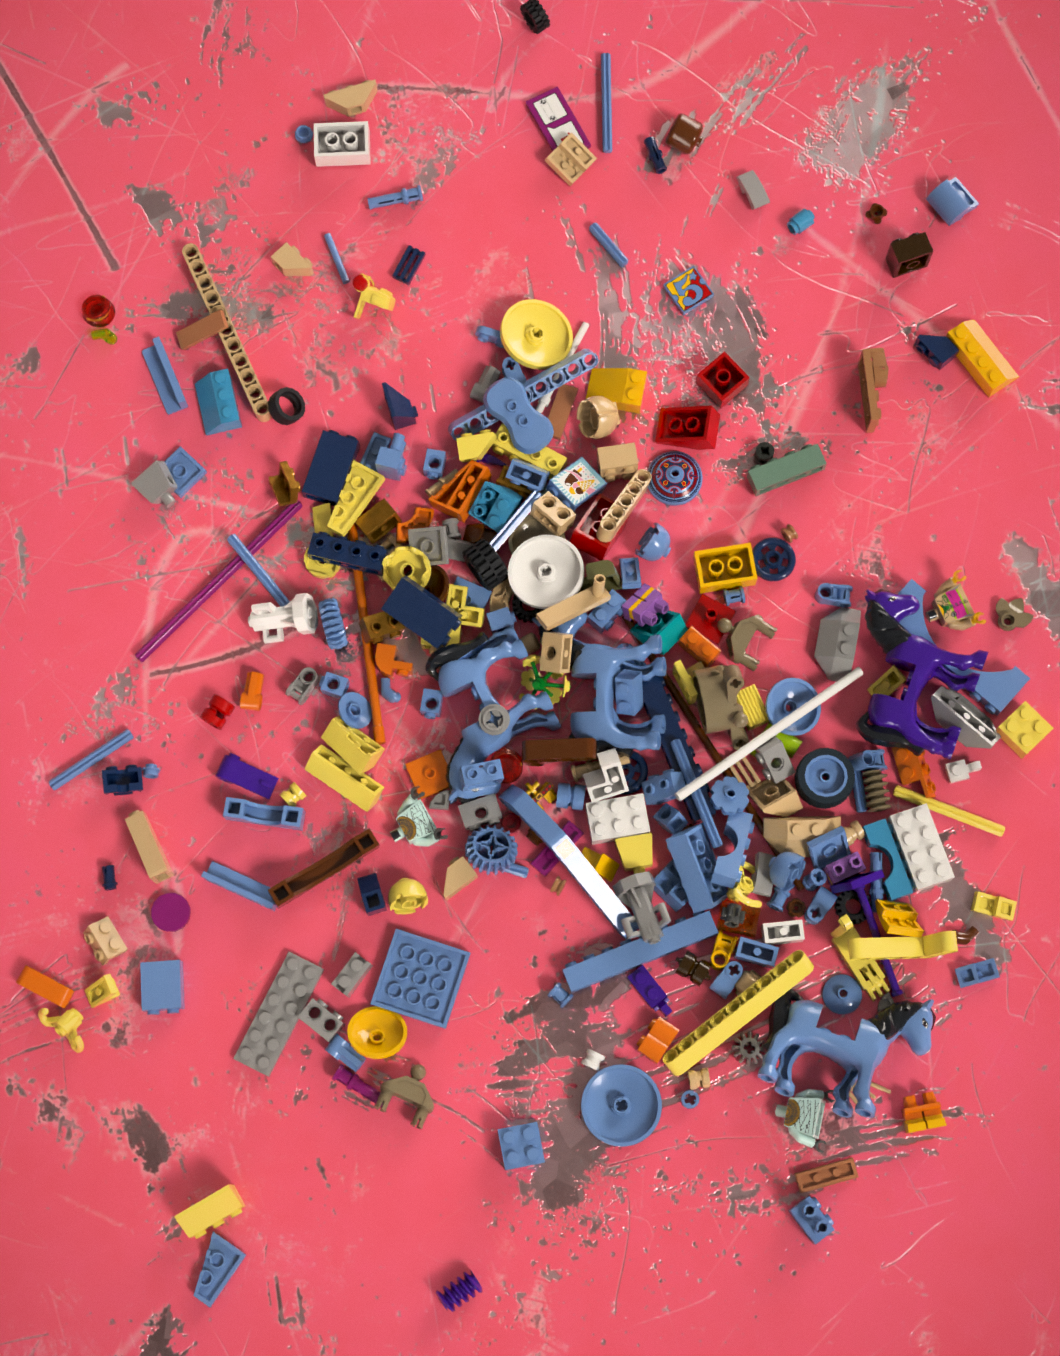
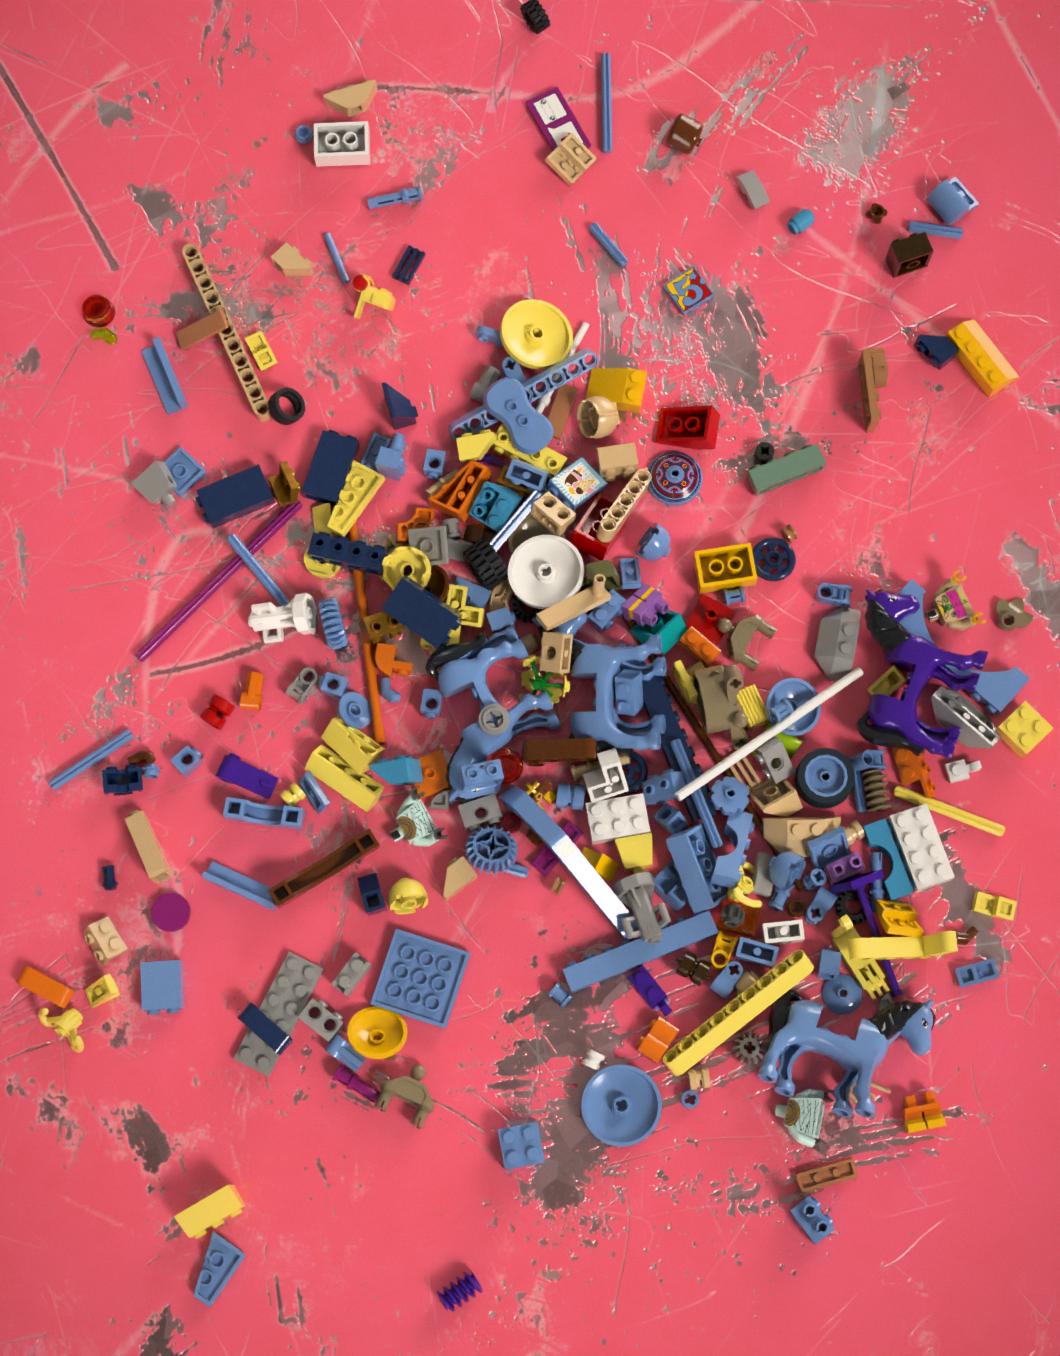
(140, 756): none -> reddish brown arm
(178, 760): none -> medium blue brick
(218, 402): dark azure slope -> none
(234, 496): none -> dark blue brick
(261, 350): none -> light yellow slope
(265, 1028): none -> dark blue beam
(314, 792): none -> medium blue tile
(378, 521): pearl gold brick -> none
(399, 770): none -> dark azure slope
(655, 155): dark blue pin -> none
(722, 379): red brick -> none
(780, 710): none -> medium blue bush
(829, 964): none -> medium blue brick
(934, 229): none -> medium blue axle

